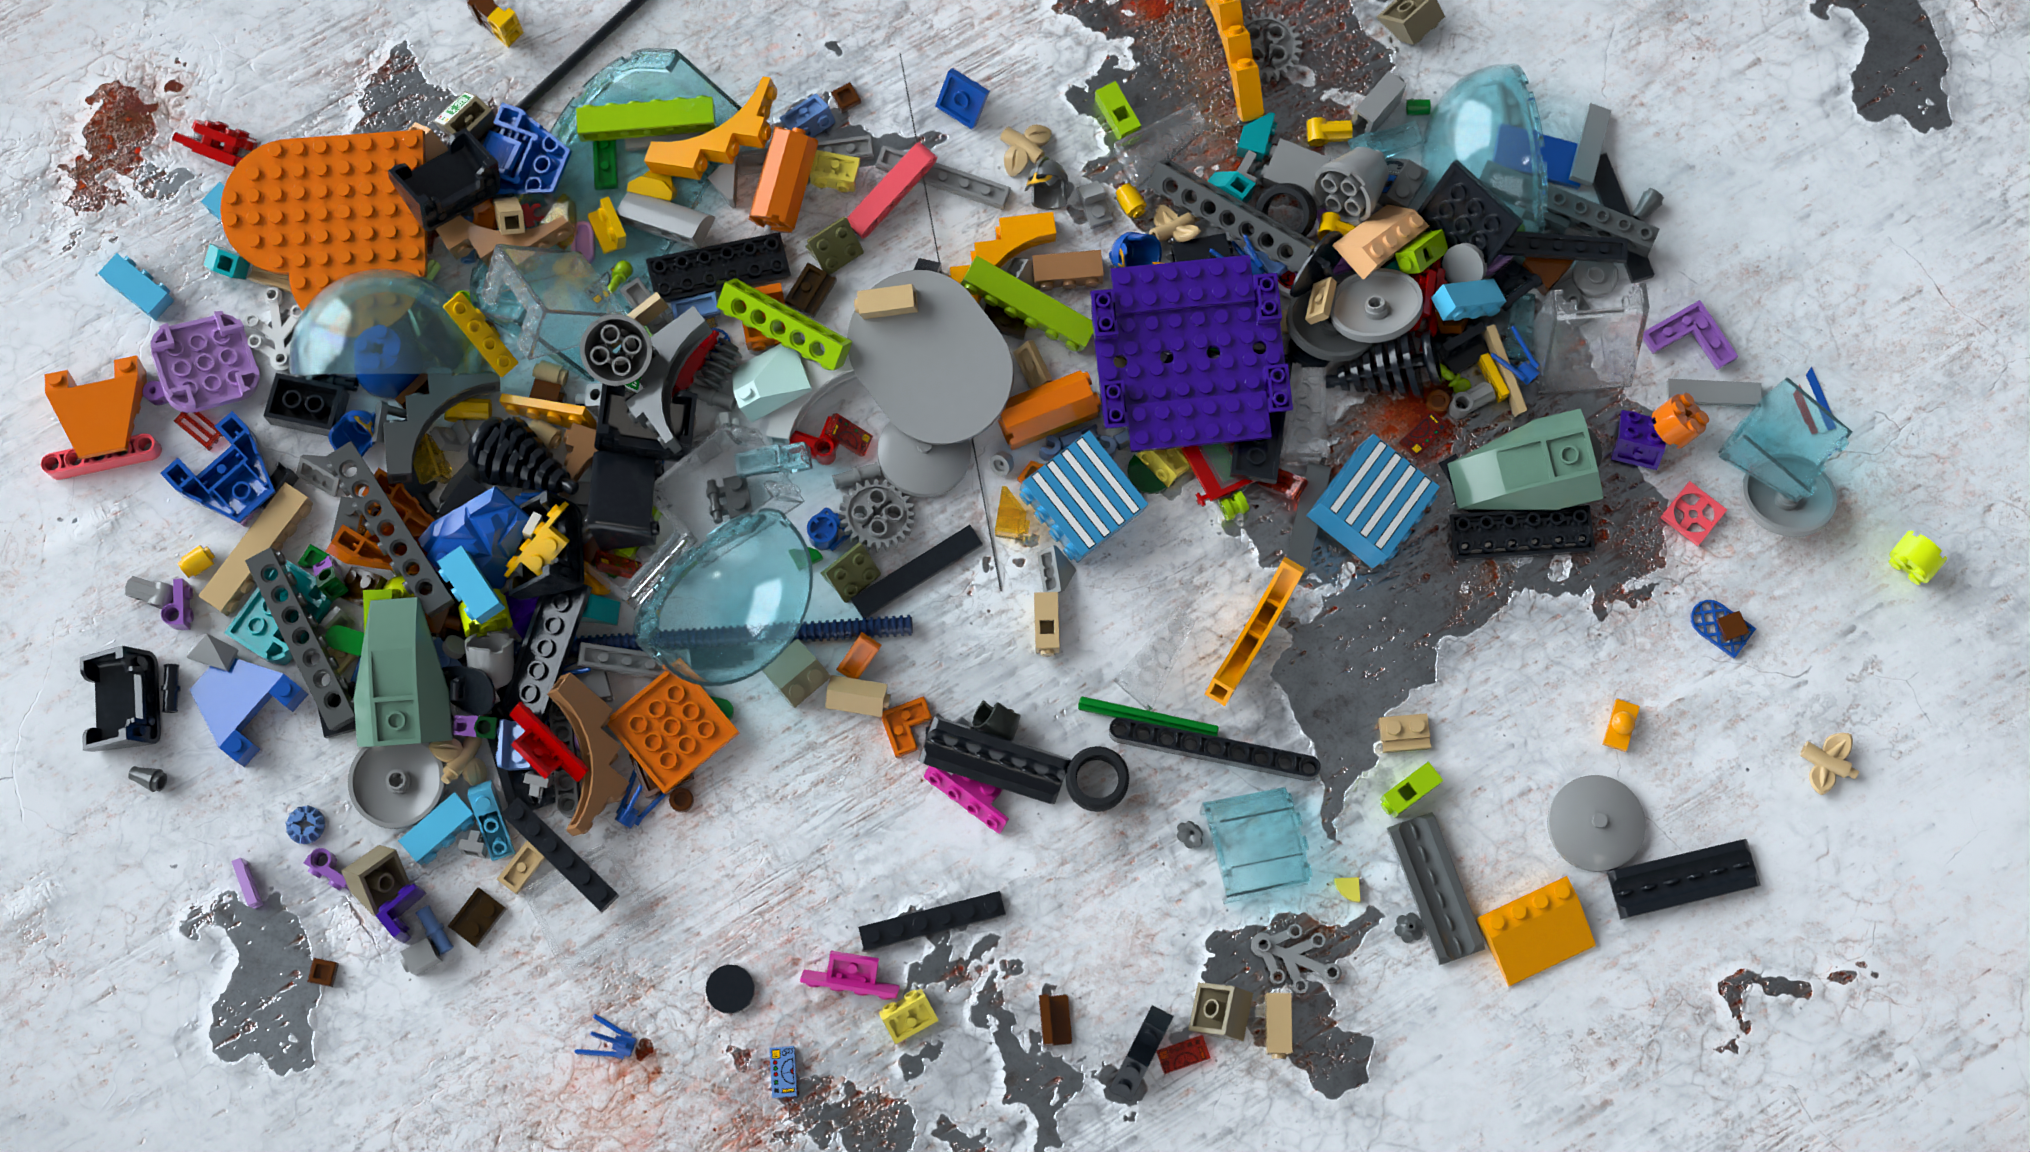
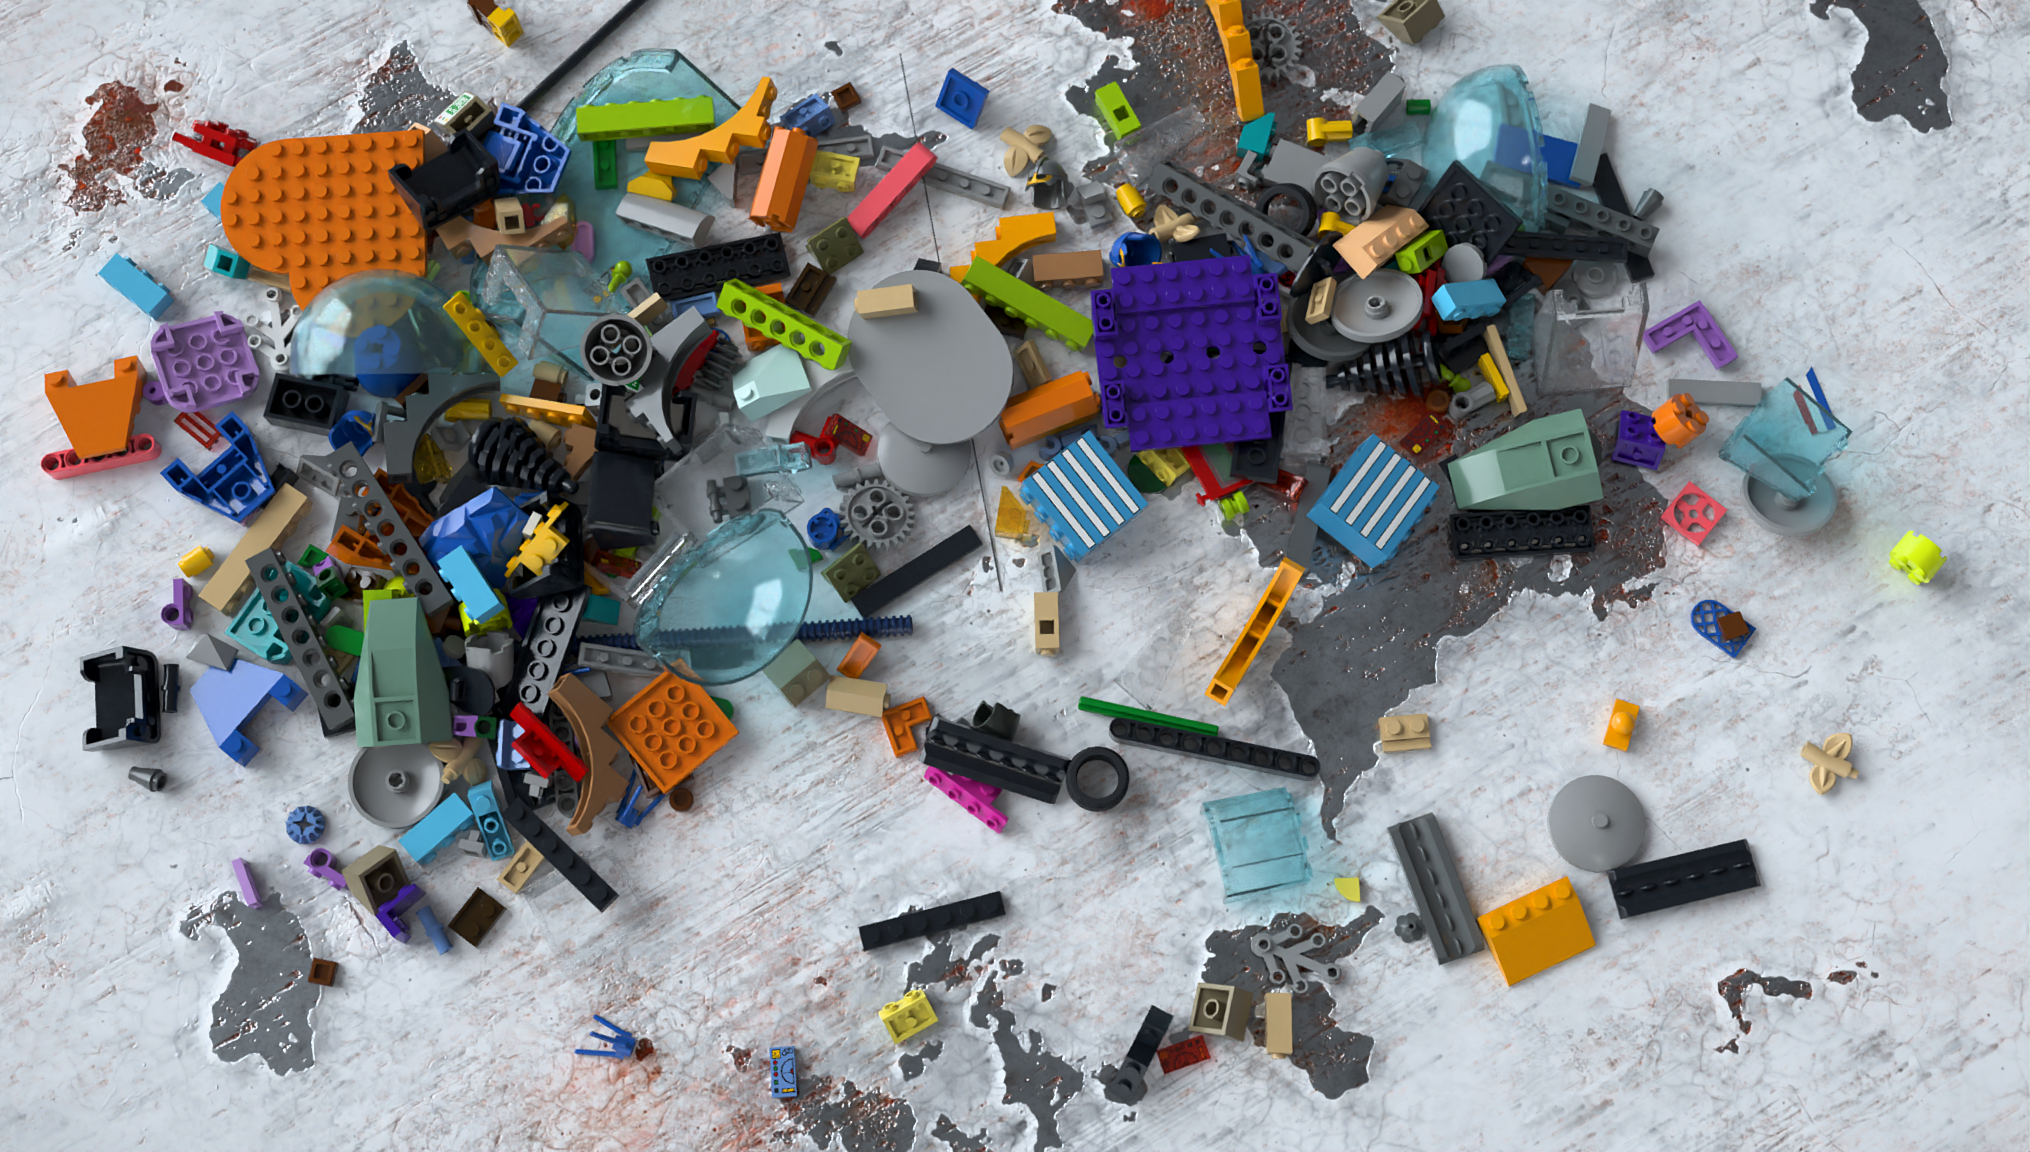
(156, 594): light grey piece -> none
(420, 957): light grey brick -> none
(607, 227): yellow bracket -> none
(730, 989): black tile -> none
(852, 974): dark pink bracket -> none
(1055, 1020): reddish brown panel -> none
(1190, 834): dark grey plant -> none
(1234, 184): teal slope -> none
(1410, 790): lime brick -> none
(1525, 372): blue plant -> none

